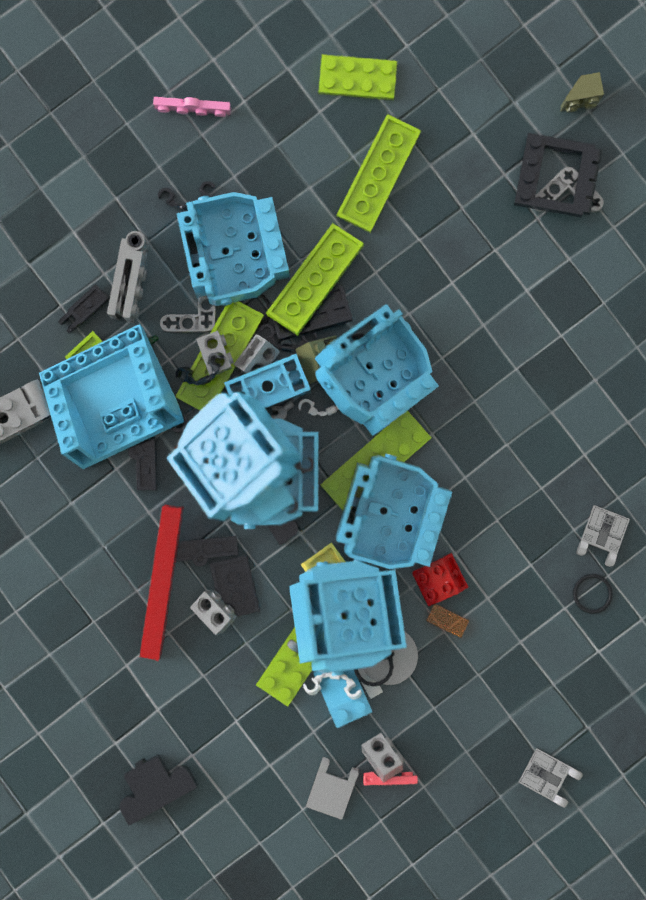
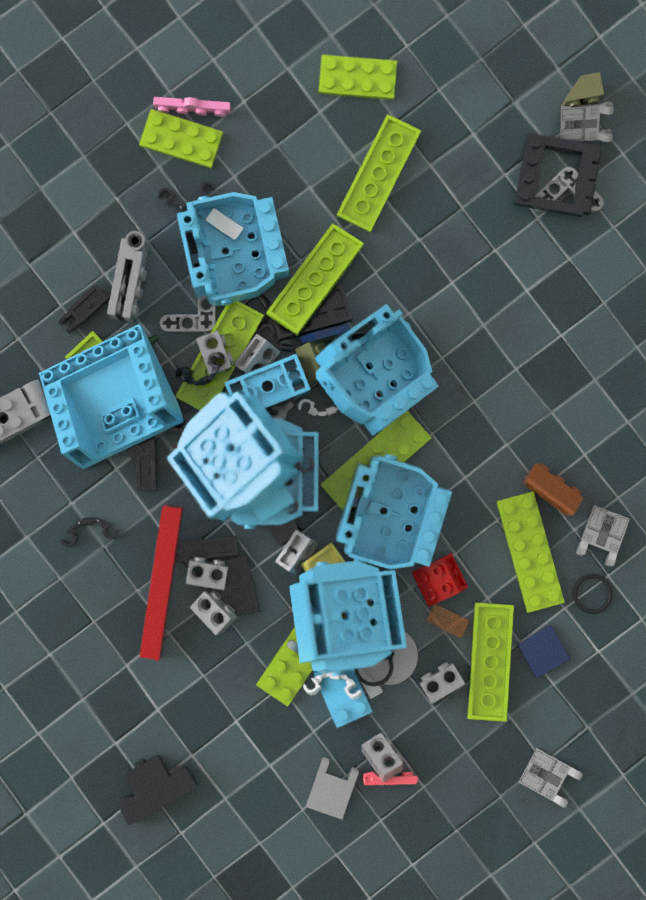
(88, 521): none -> black piece
(181, 138): none -> lime plate
(206, 578): none -> light grey brick
(224, 224): none -> white sticker
(296, 551): none -> light grey brick
(324, 333): none -> dark blue tile
(444, 687): none -> light grey brick
(490, 662): none -> lime plate
(530, 552): none -> lime plate
(543, 651): none -> dark blue tile
(553, 489): none -> dark orange slope
(582, 122): none -> light grey flag

